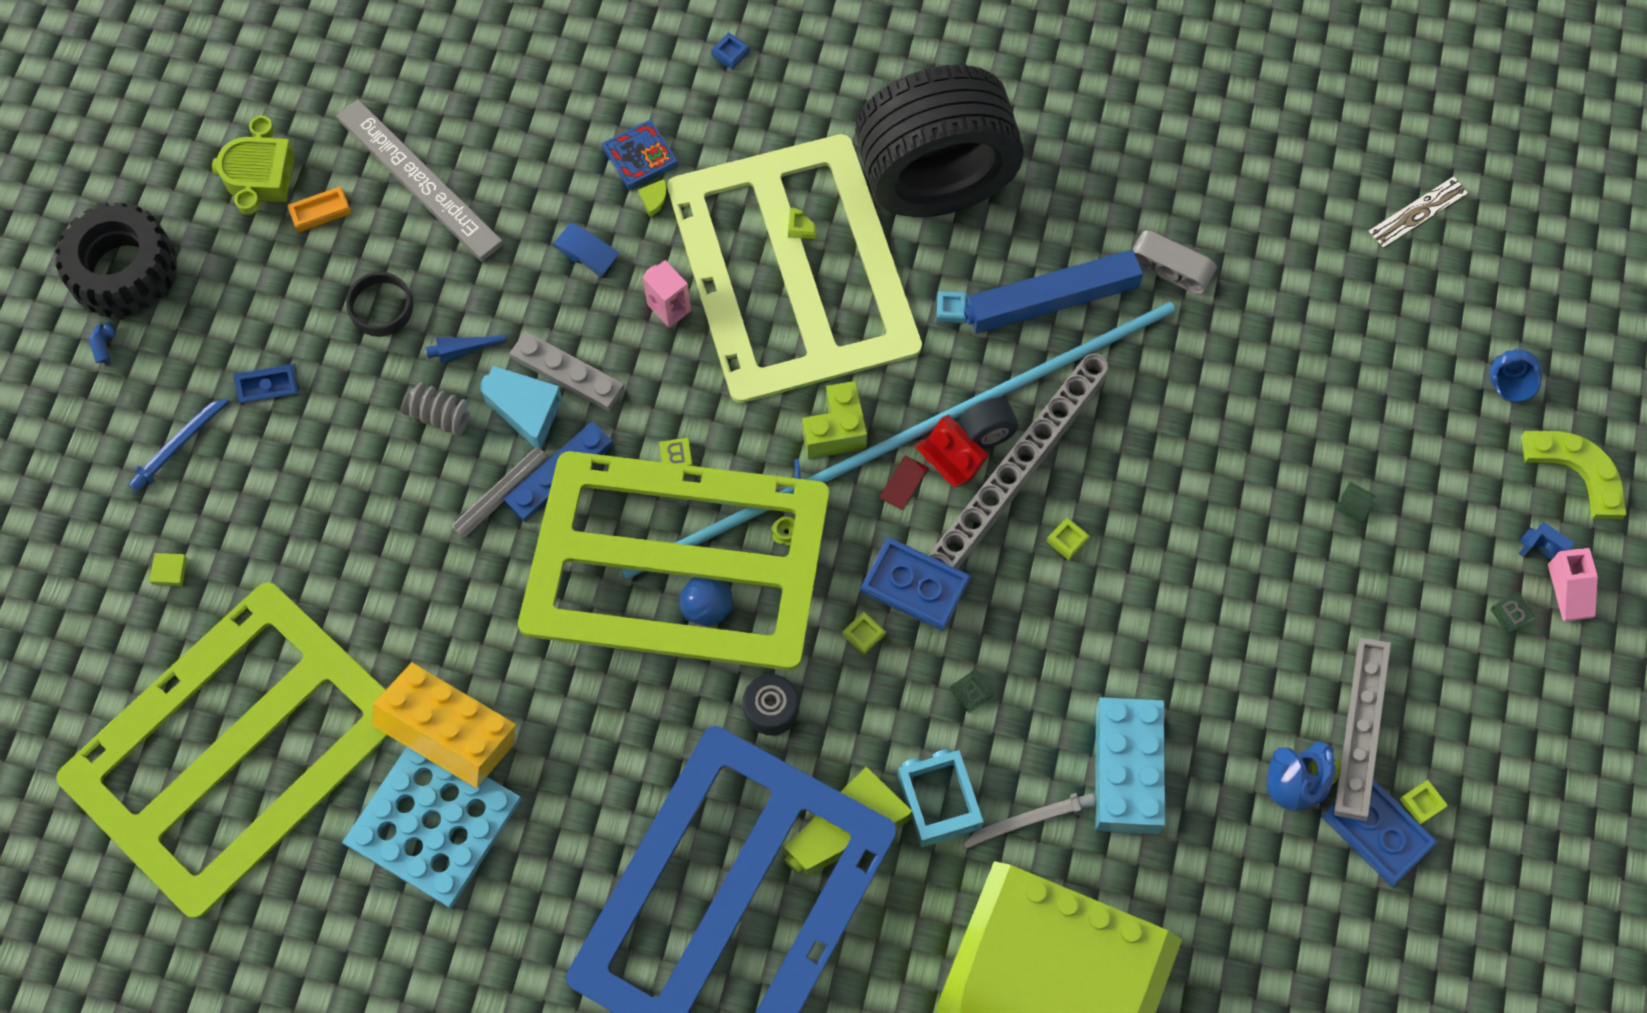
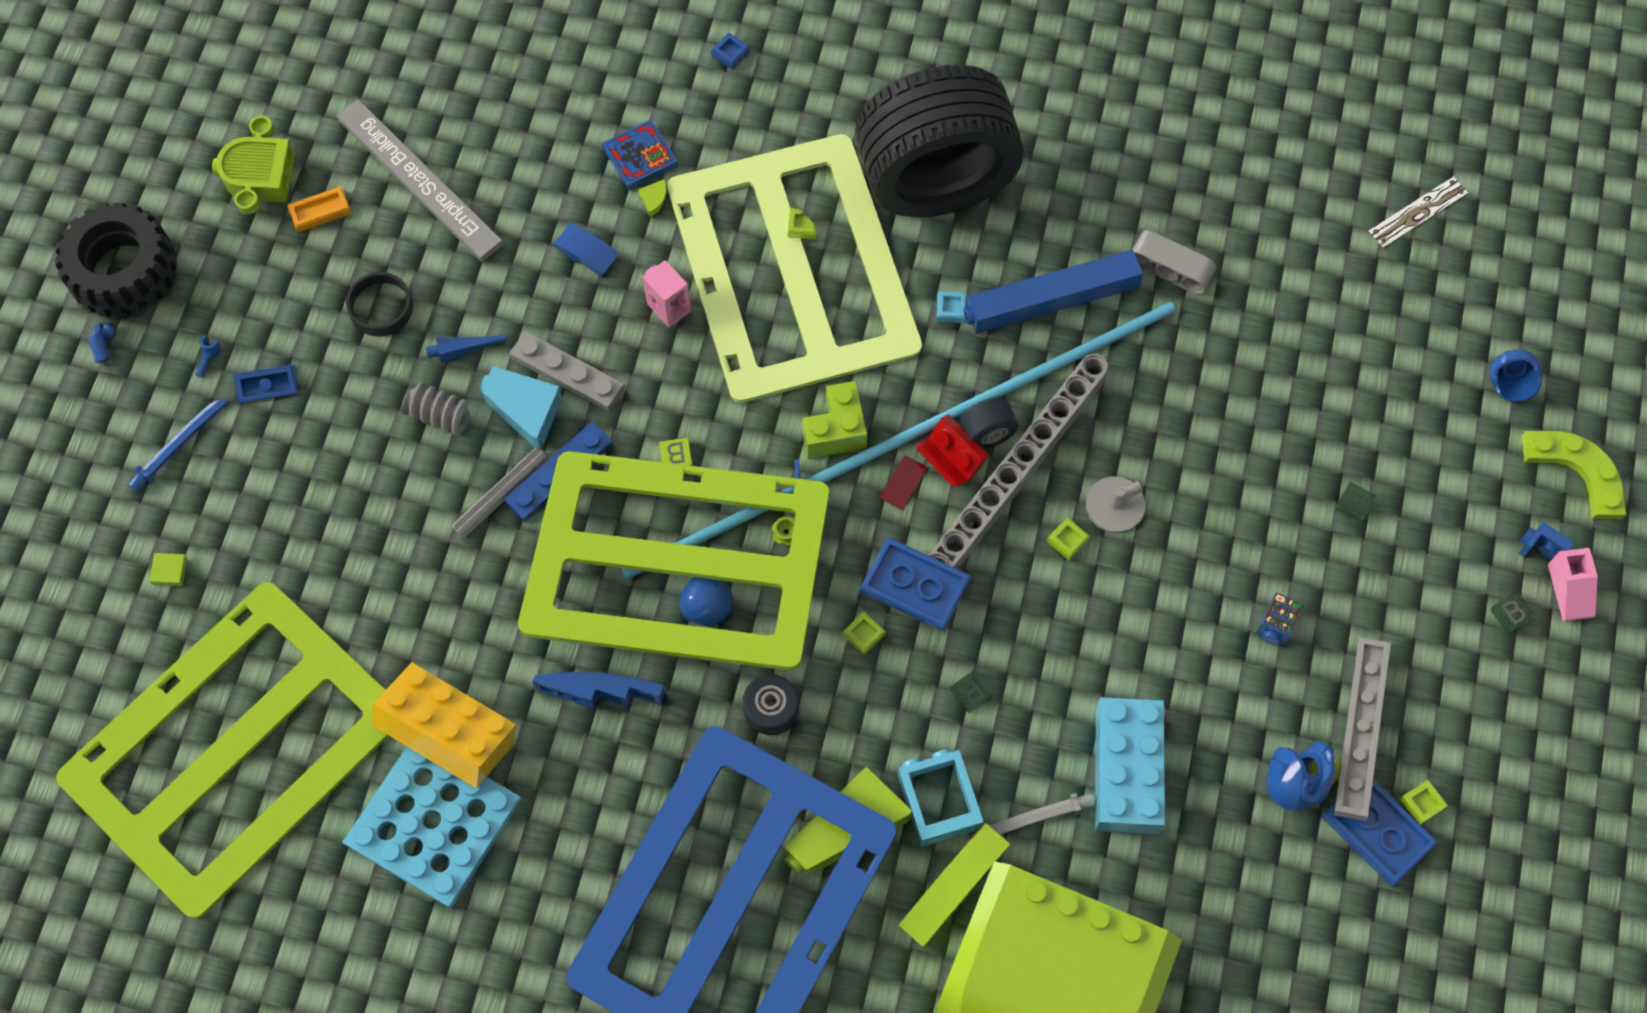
(208, 352): none -> blue hand
(588, 687): none -> blue slope
(954, 884): none -> lime slope
(1115, 504): none -> light grey shield
(1279, 620): none -> brick

